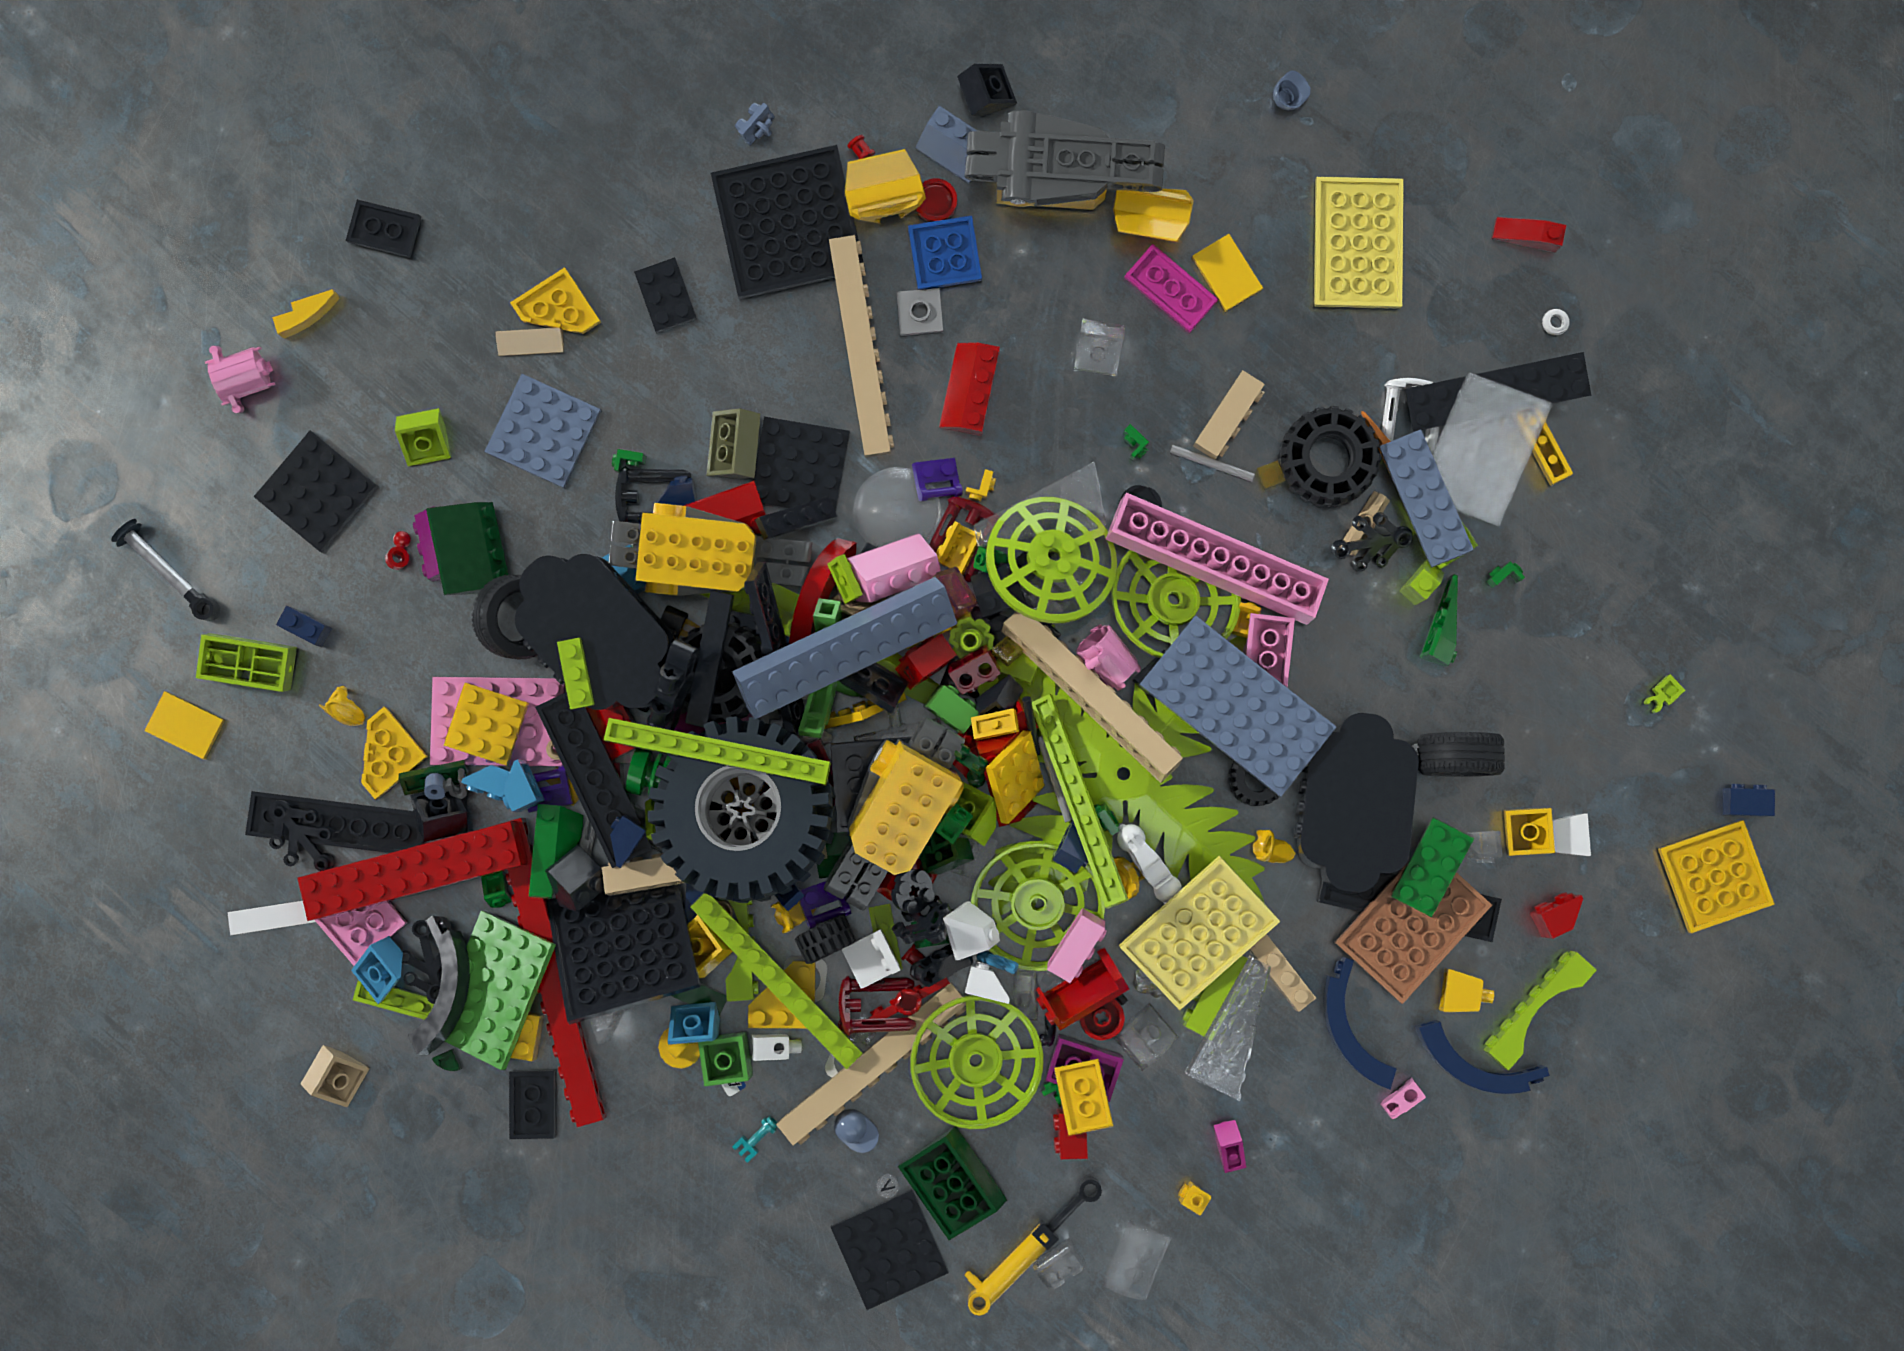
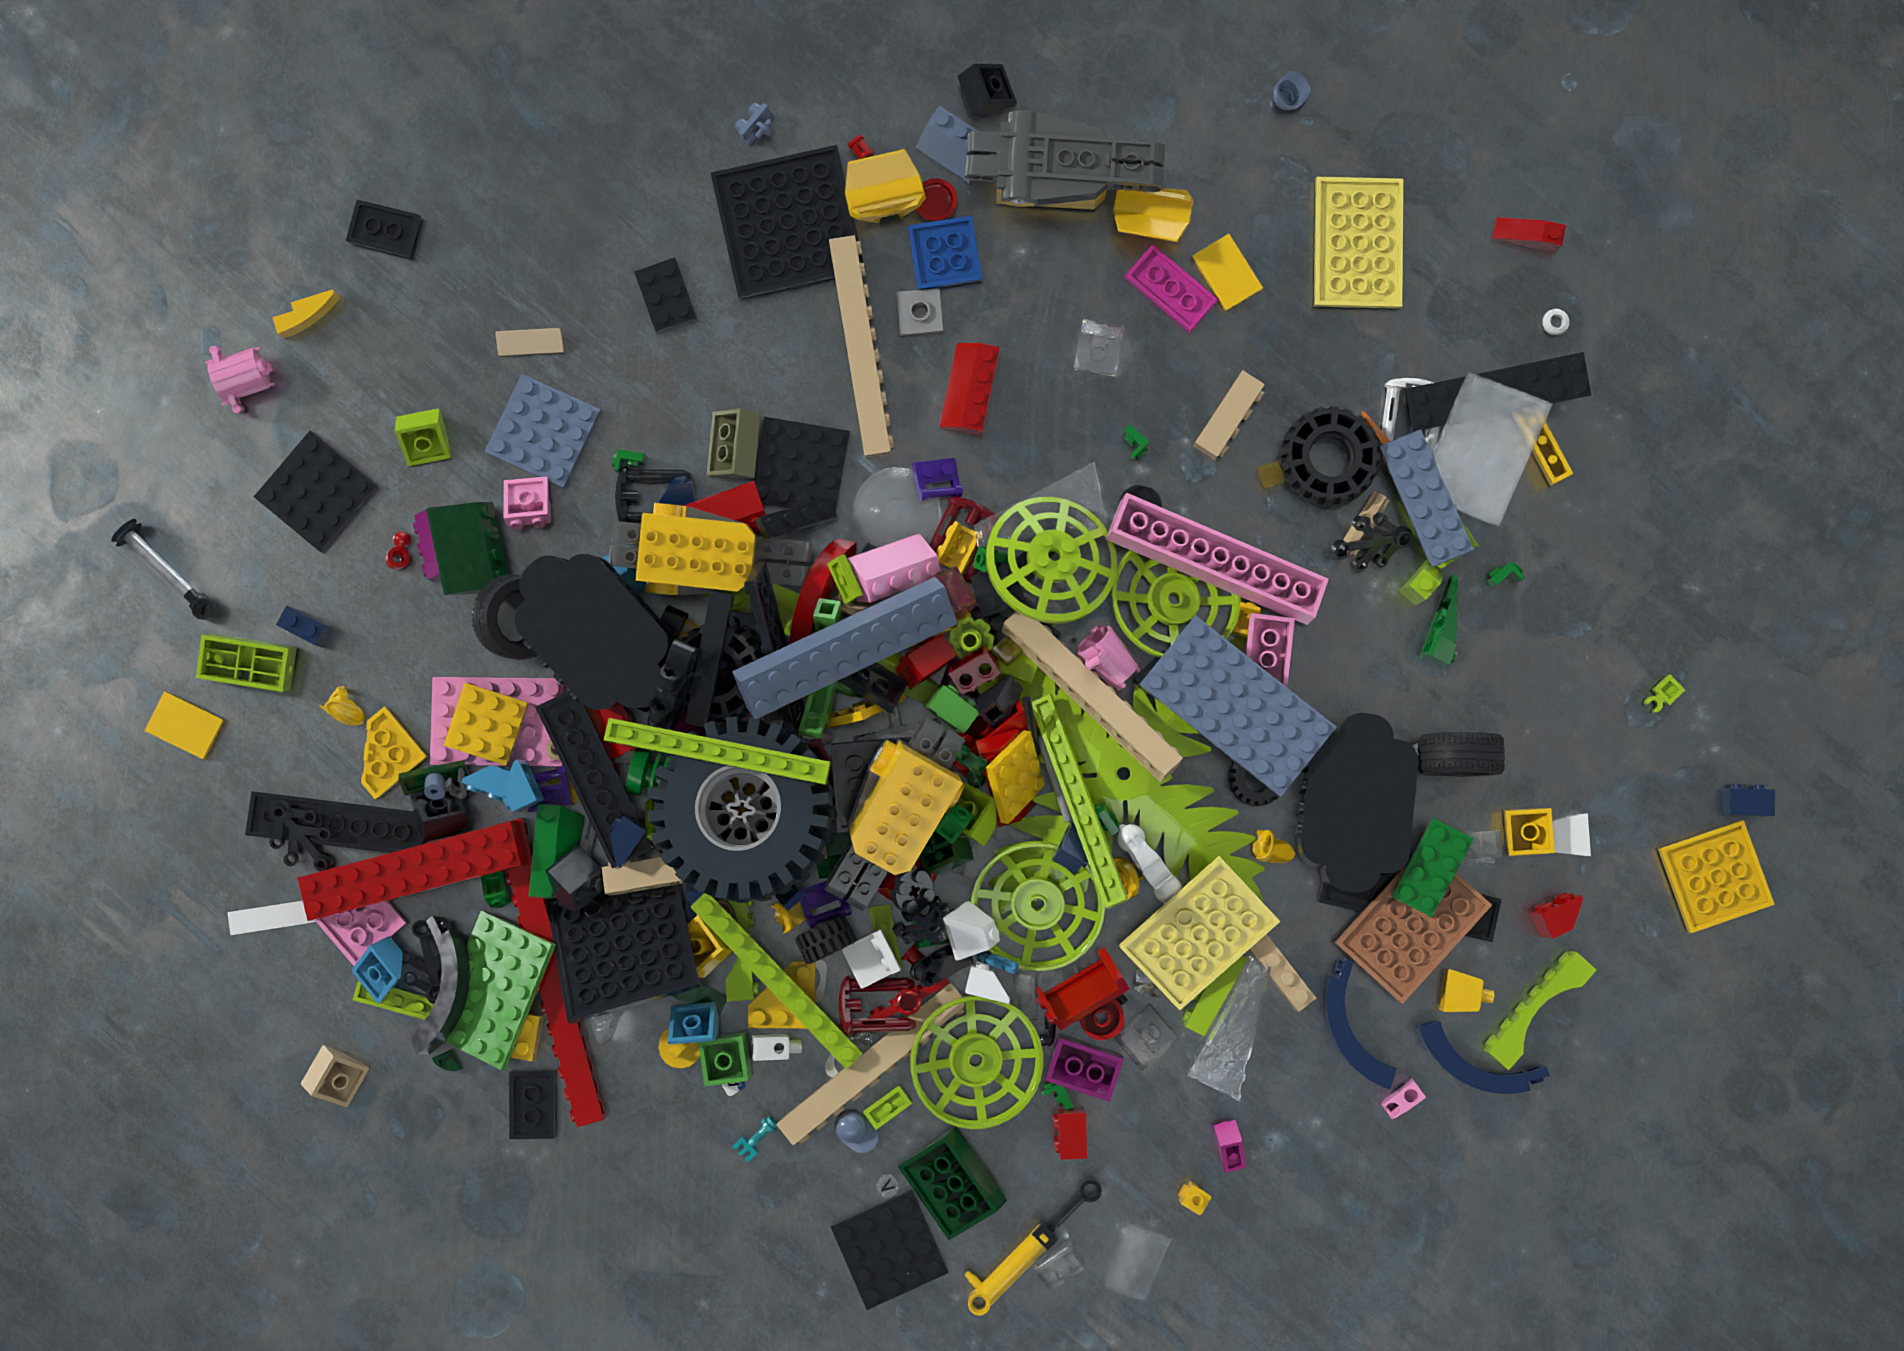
(527, 502): none -> bright pink plate
(556, 305): yellow plate -> none
(575, 673): lime plate -> none
(887, 1107): none -> lime plate
(987, 484): yellow bracket -> none
(995, 724): yellow plate -> none
(1077, 946): bright pink brick -> none
(1083, 1097): yellow tile -> none
(1212, 463): light grey bar -> none

